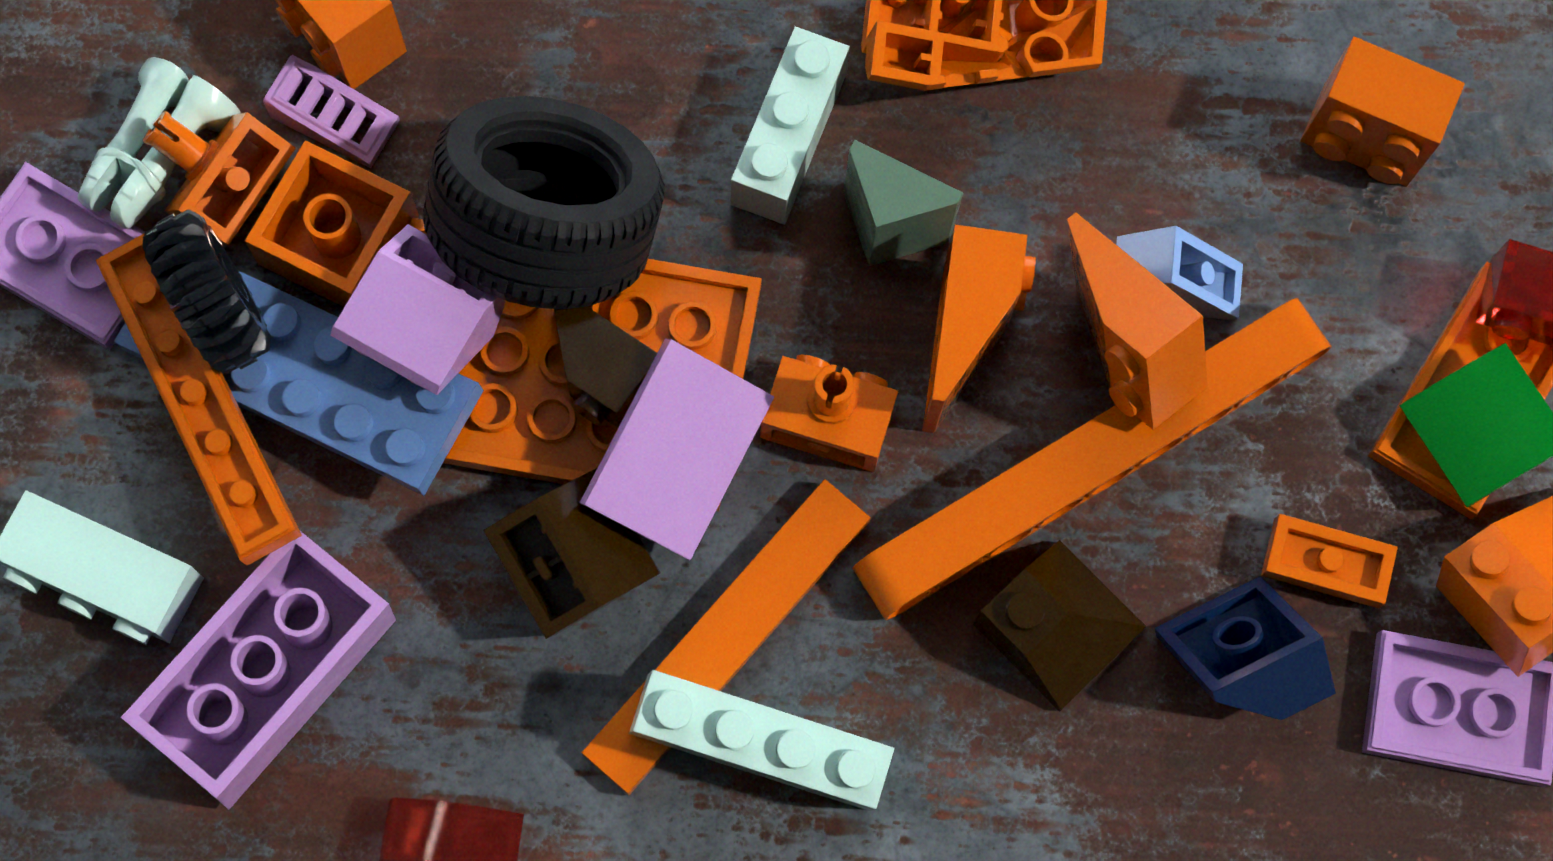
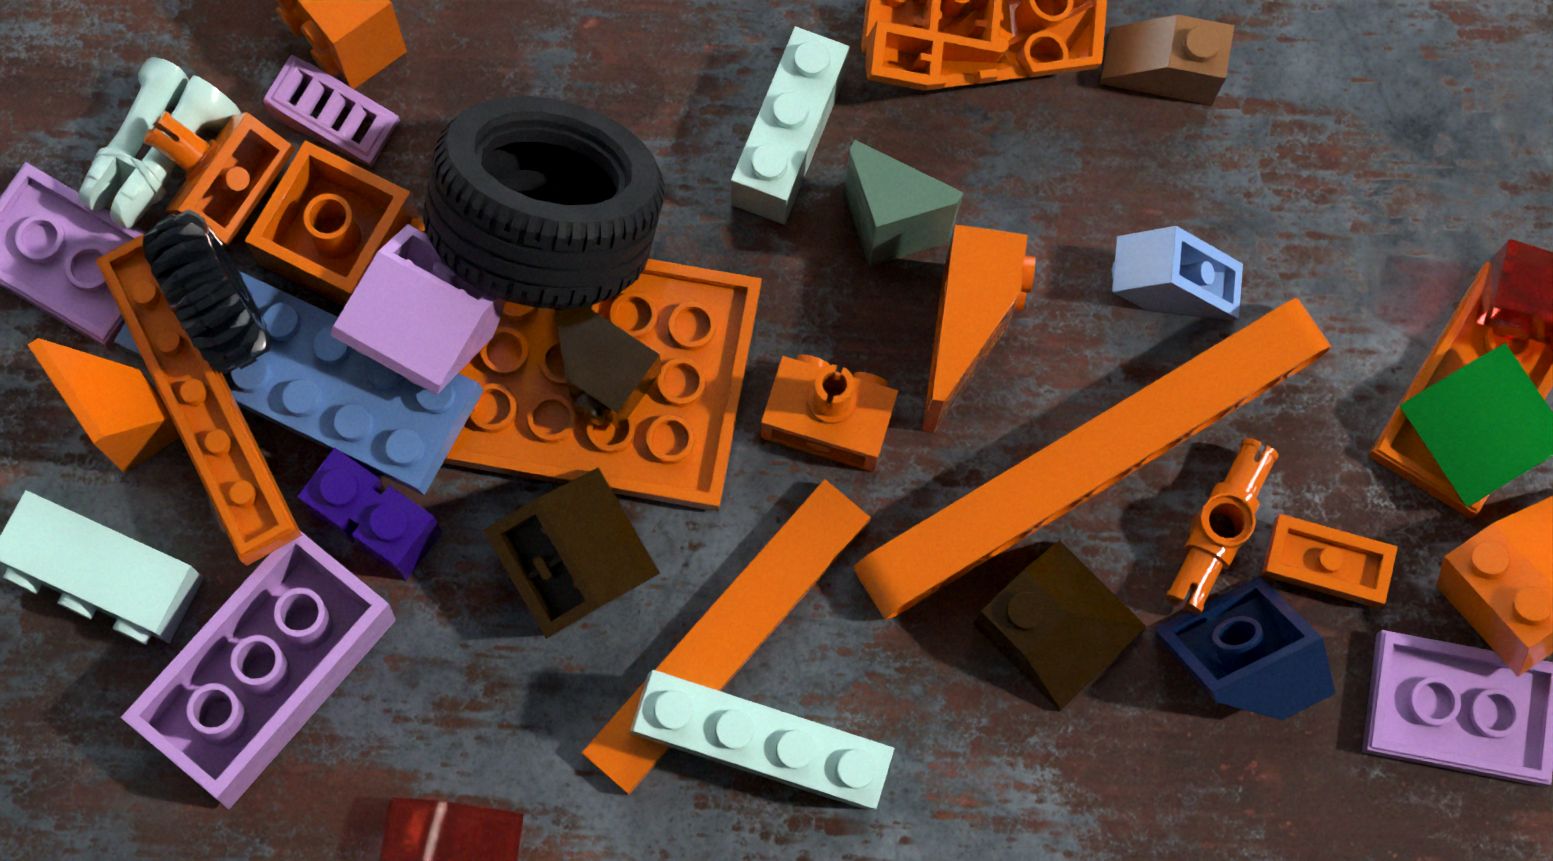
(110, 402): none -> orange slope
(388, 522): none -> dark purple piece
(677, 449): lavender tile -> none
(1140, 327): orange slope -> none
(1169, 57): none -> medium nougat slope
(1208, 551): none -> orange pin
(1381, 112): orange brick -> none

